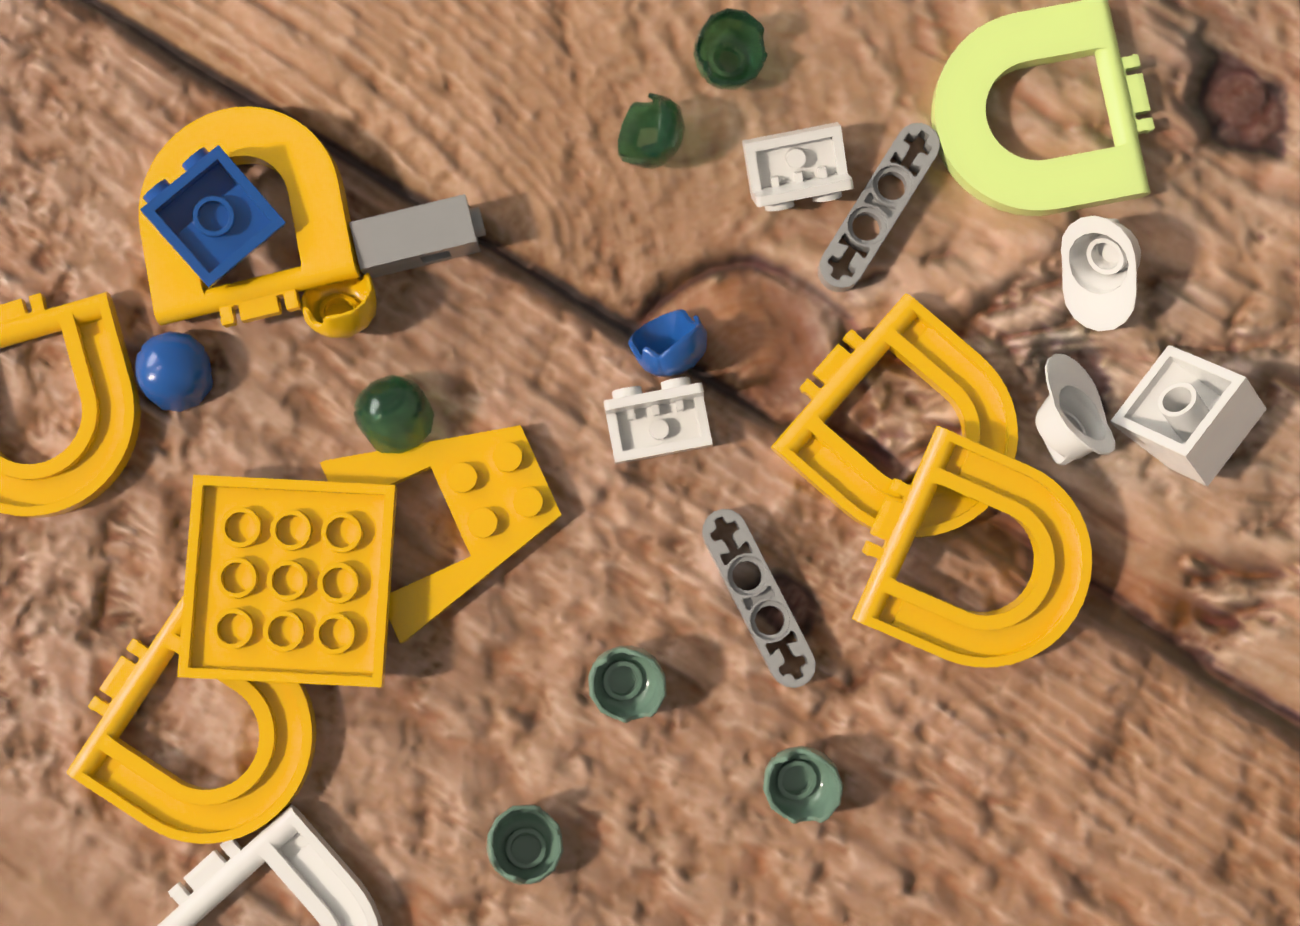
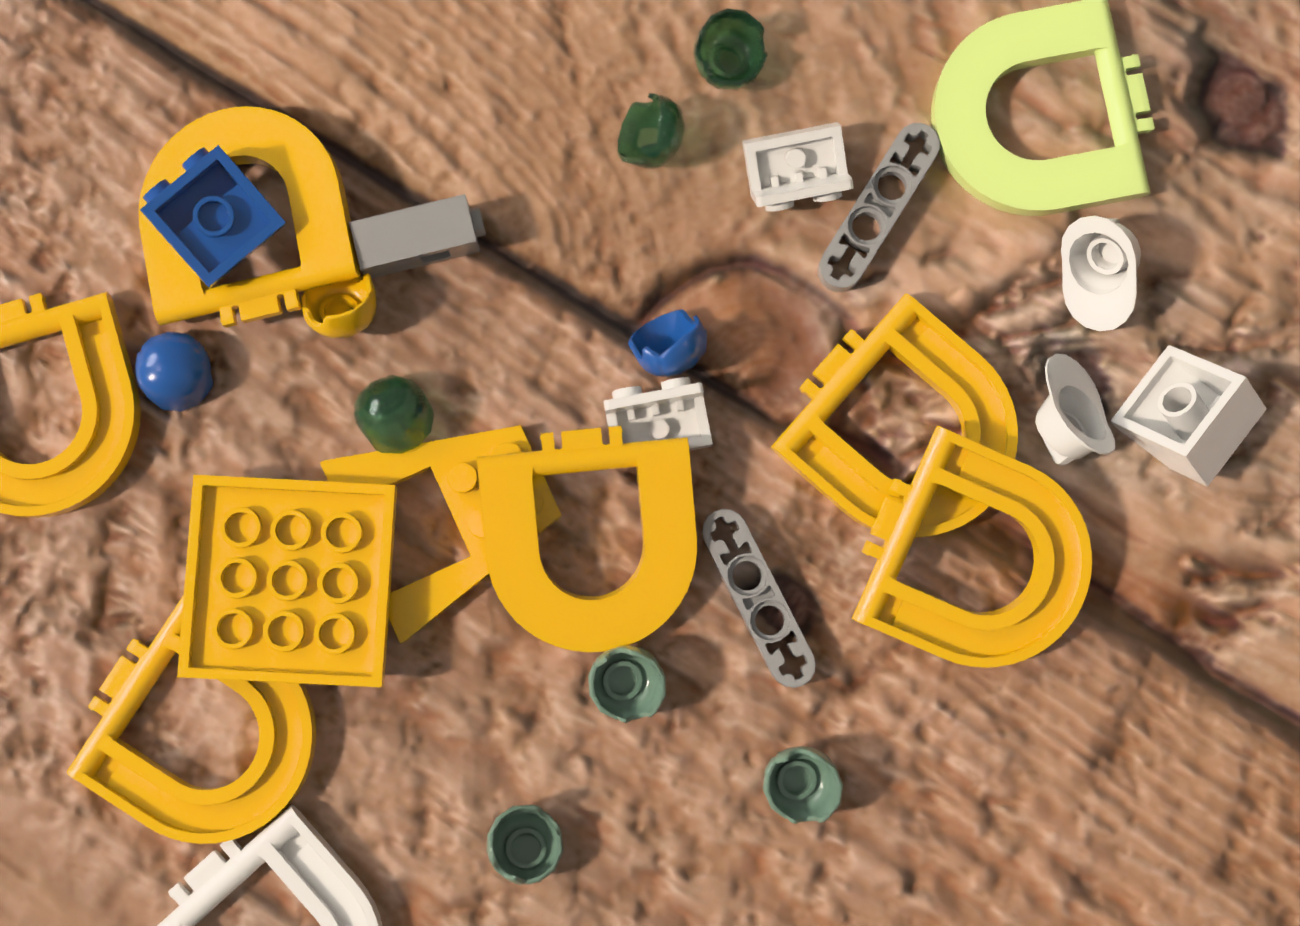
(667, 535): none -> yellow piece

